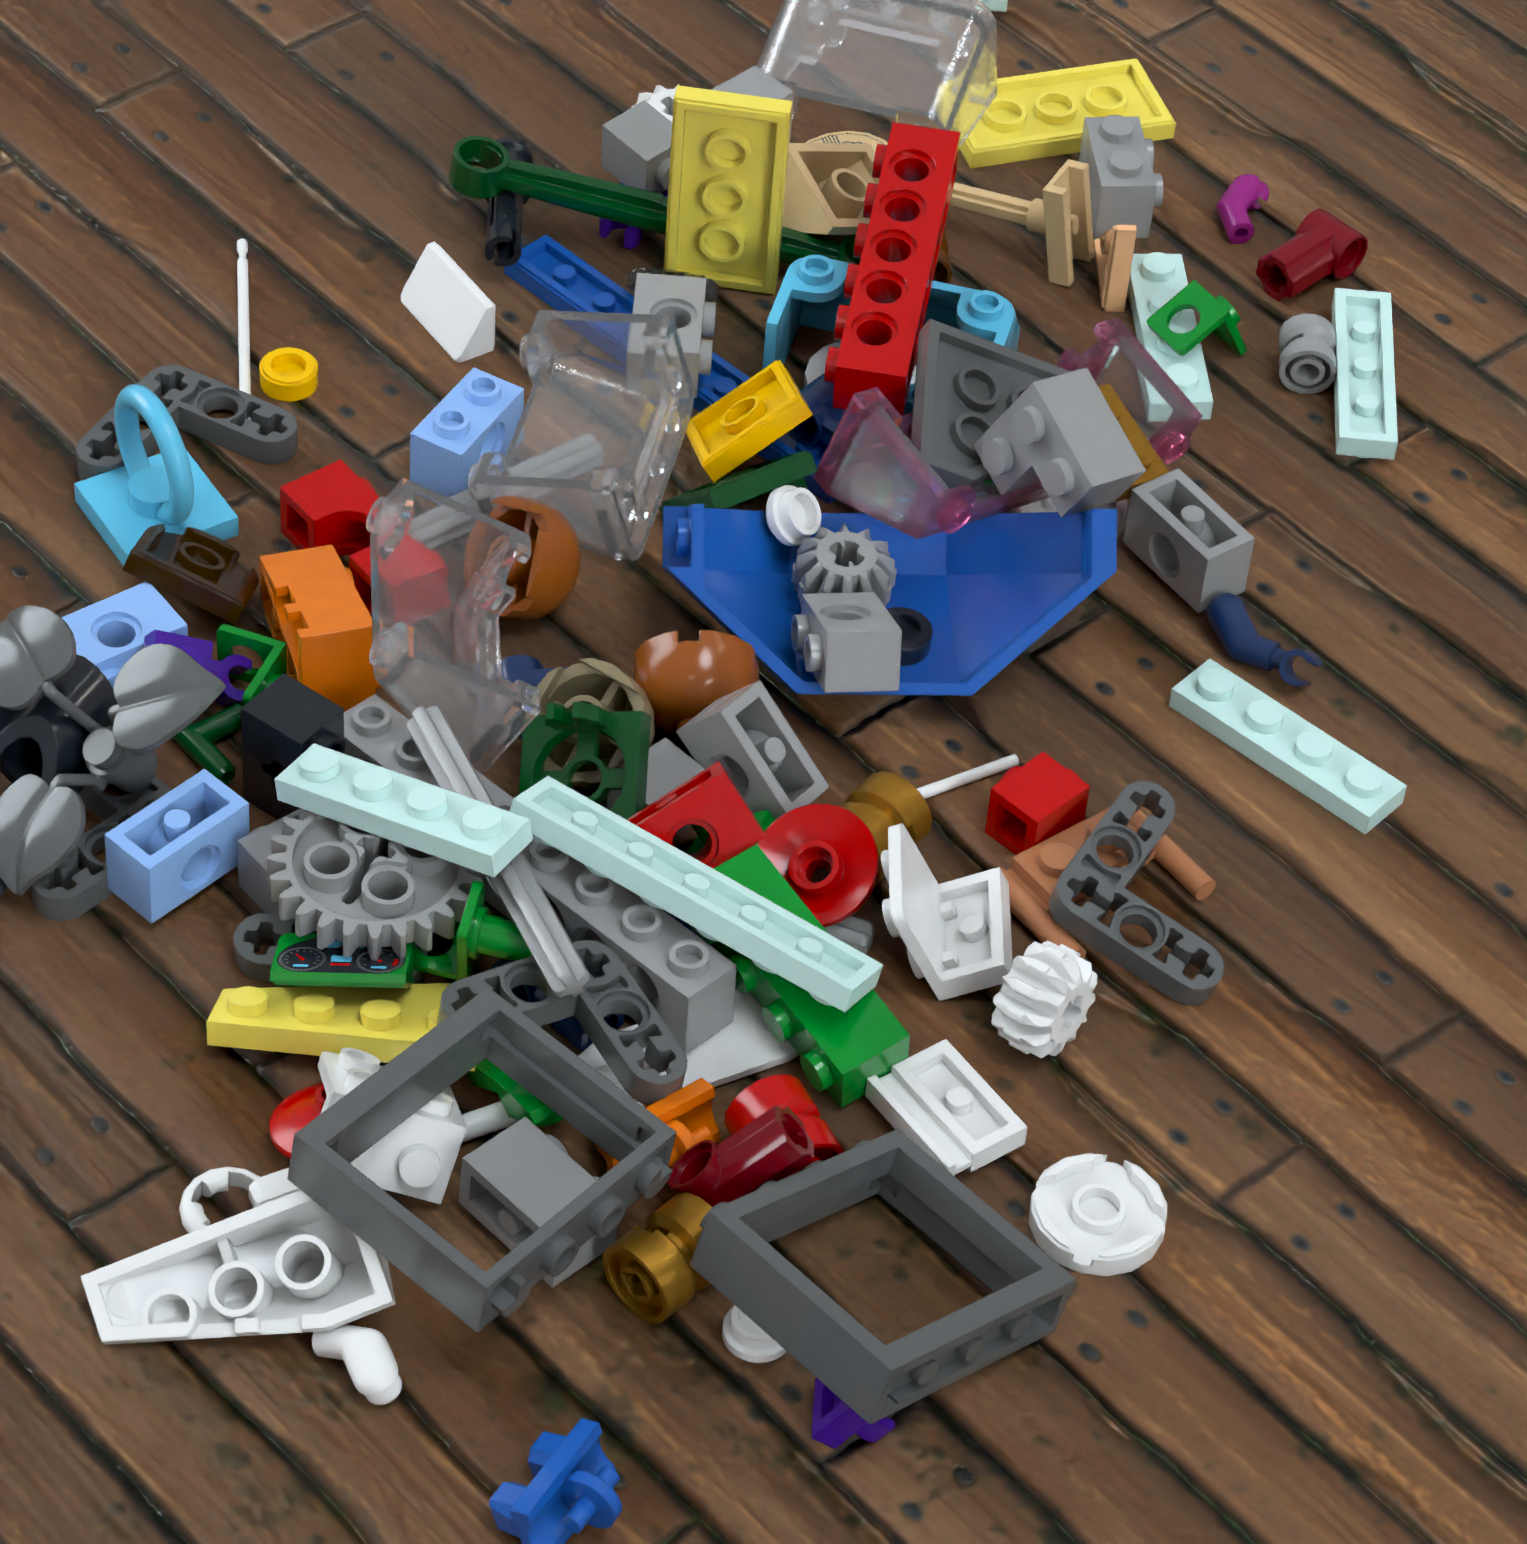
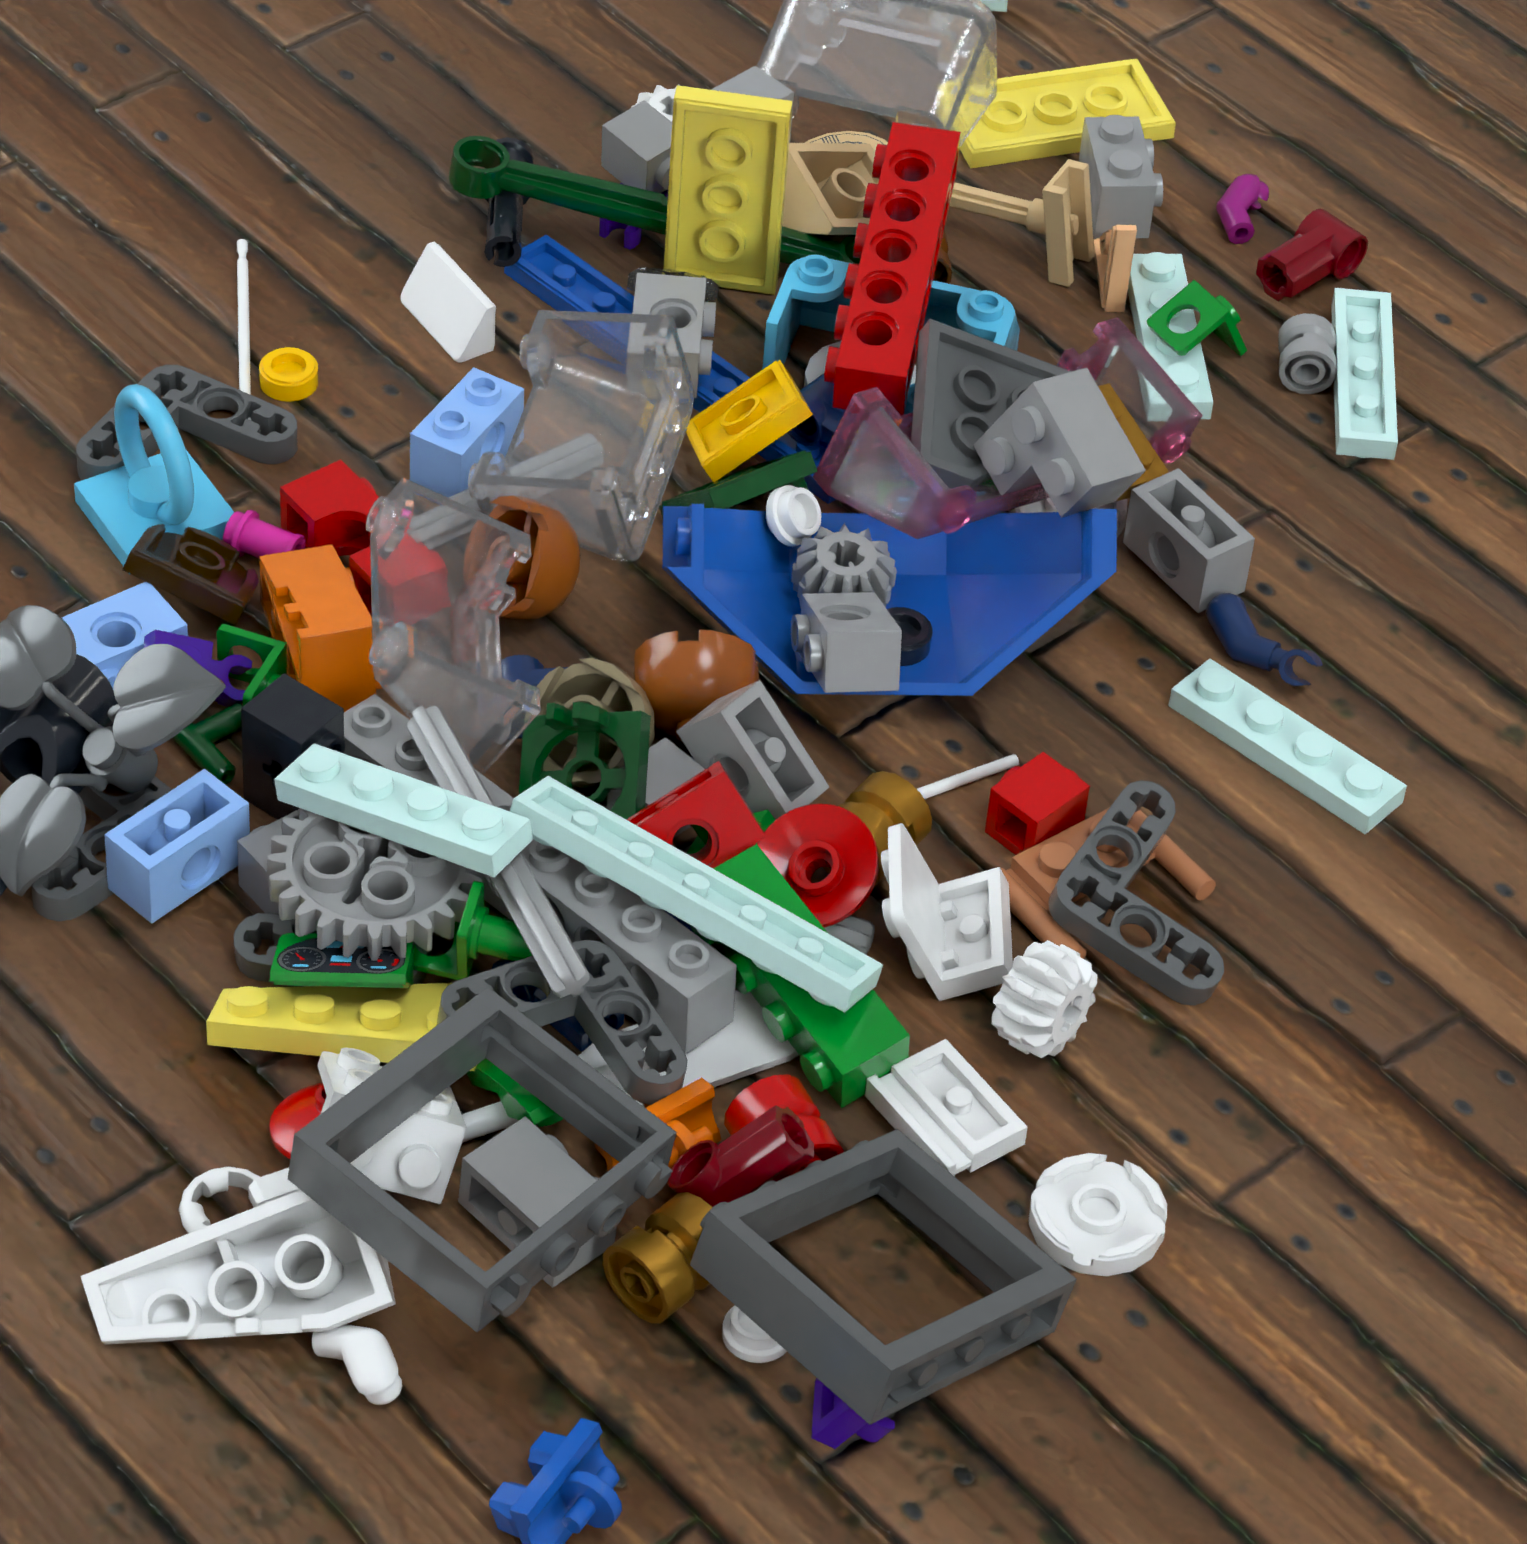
(258, 537): none -> dark pink pin

